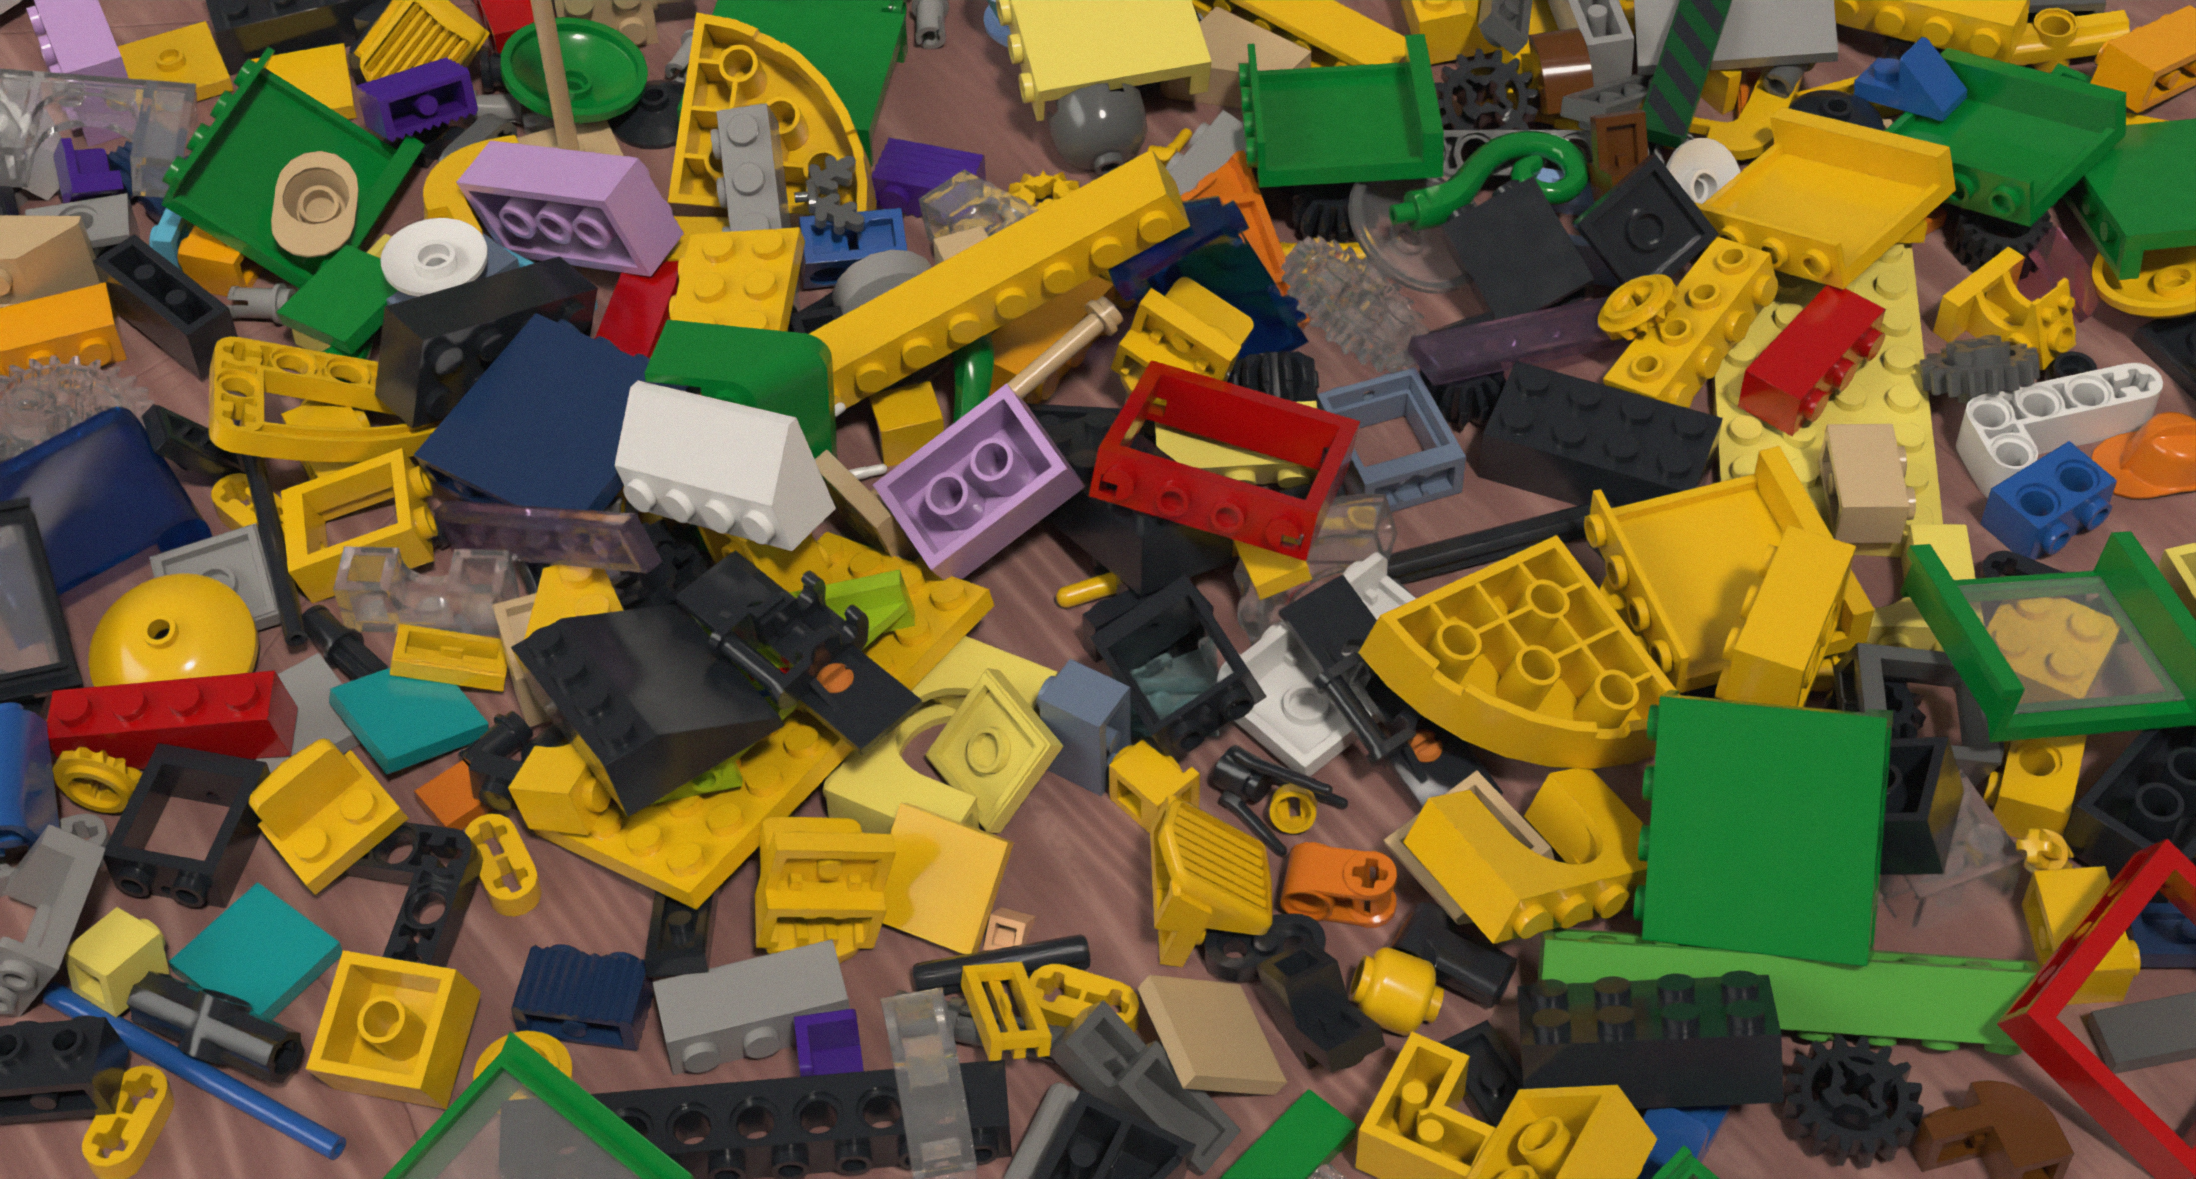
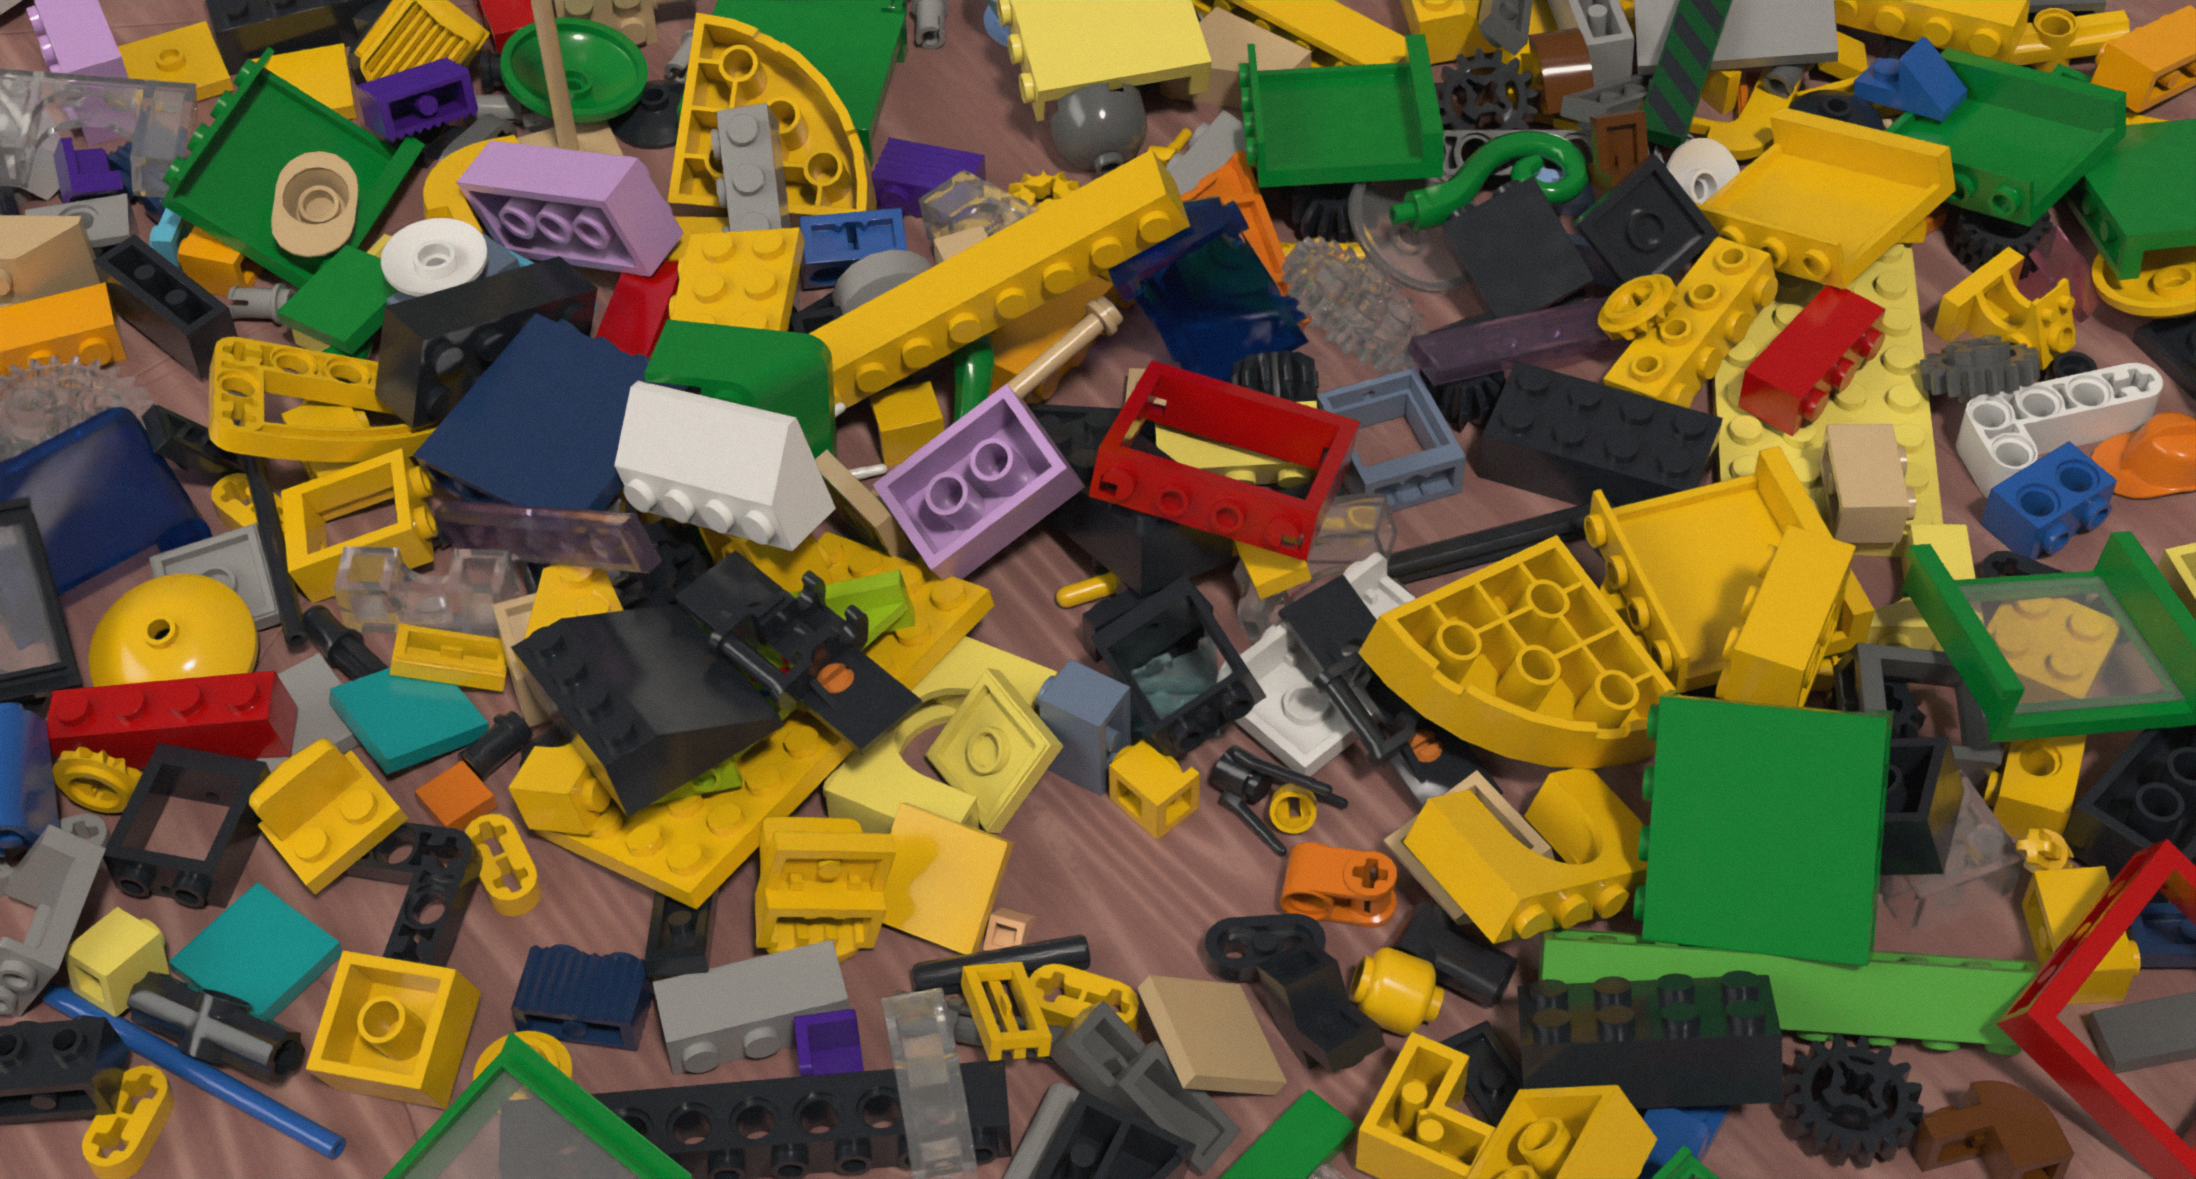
(491, 778): black plate -> none
(829, 207): dark grey animal -> none
(1183, 330): yellow piece -> none
(1205, 879): yellow piece -> none
(1851, 59): none -> yellow tile

